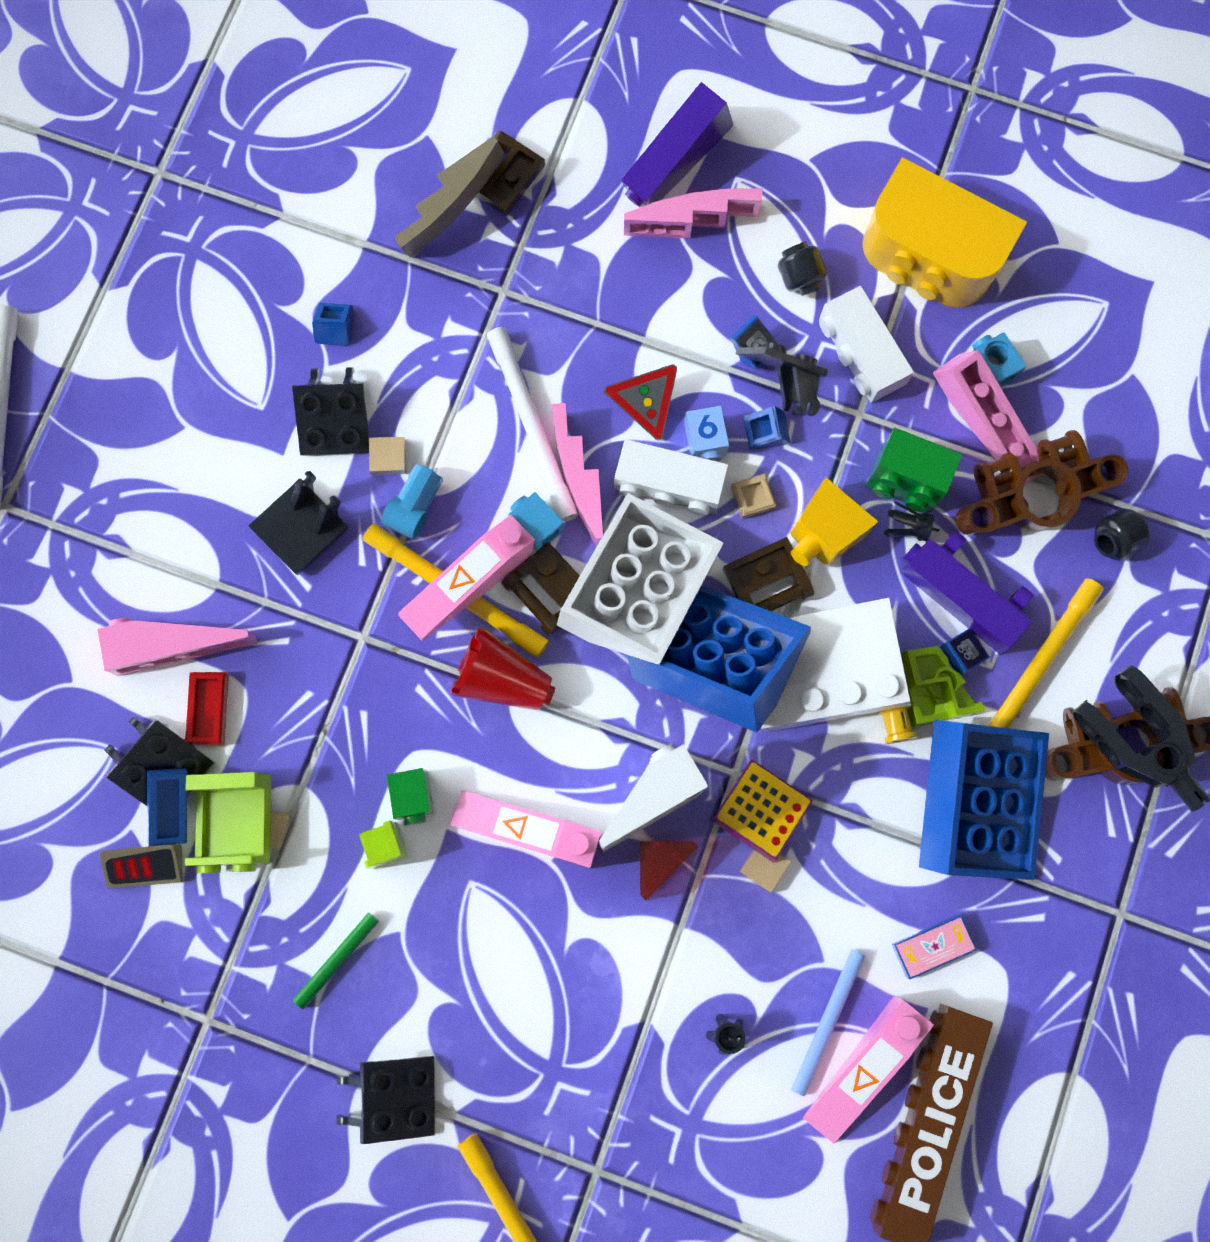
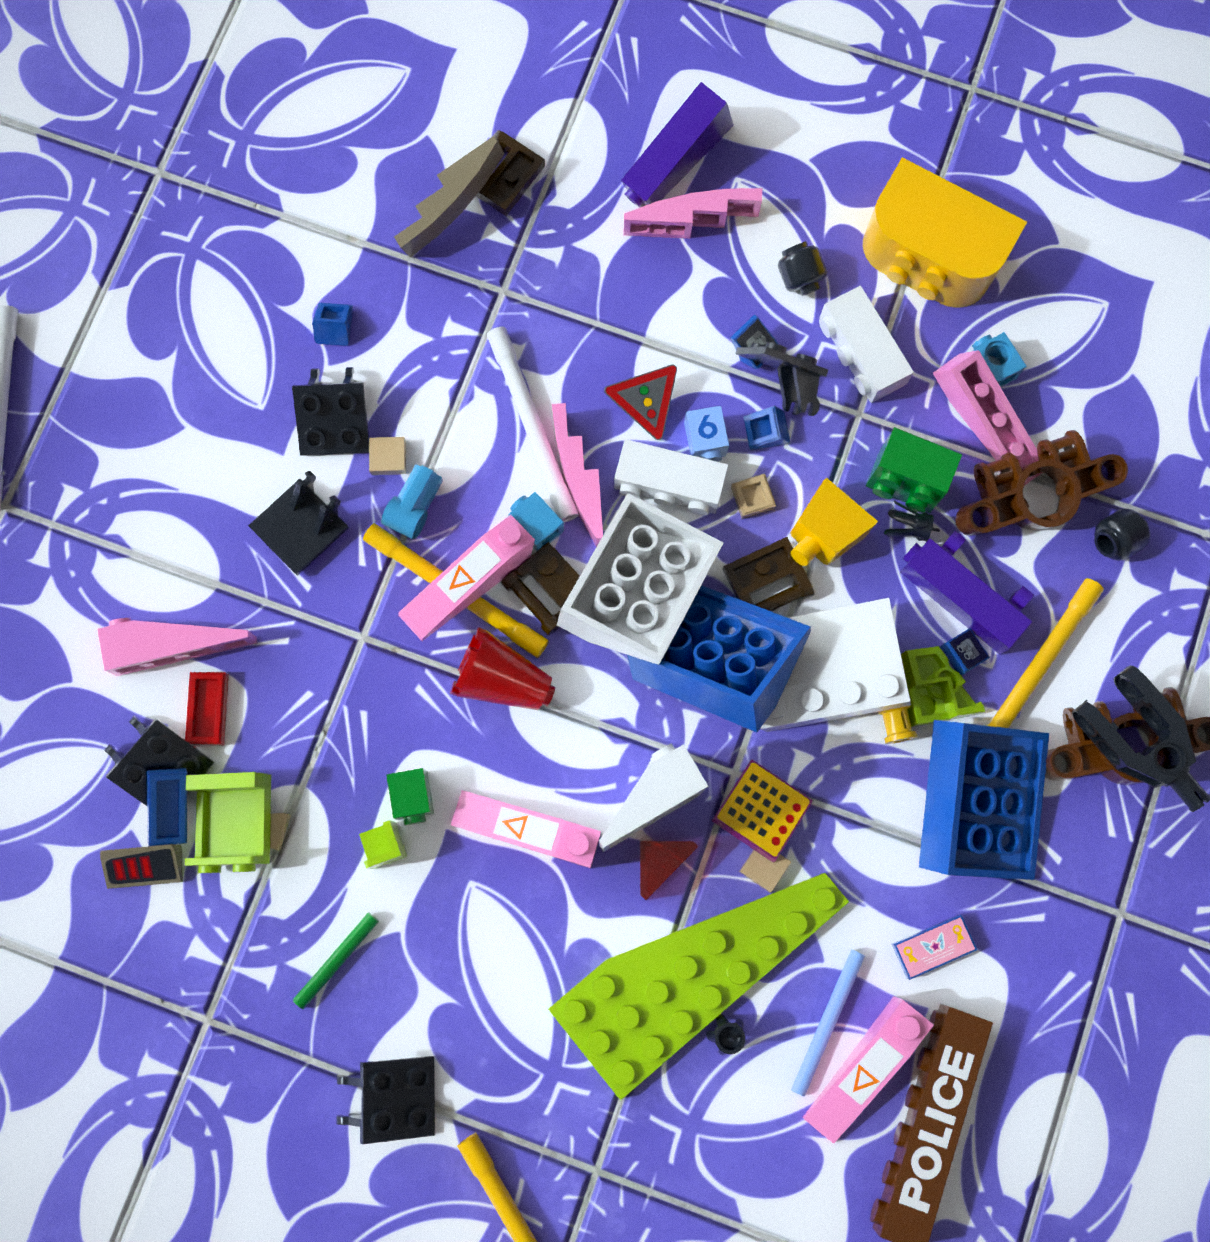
(663, 993): none -> lime wing

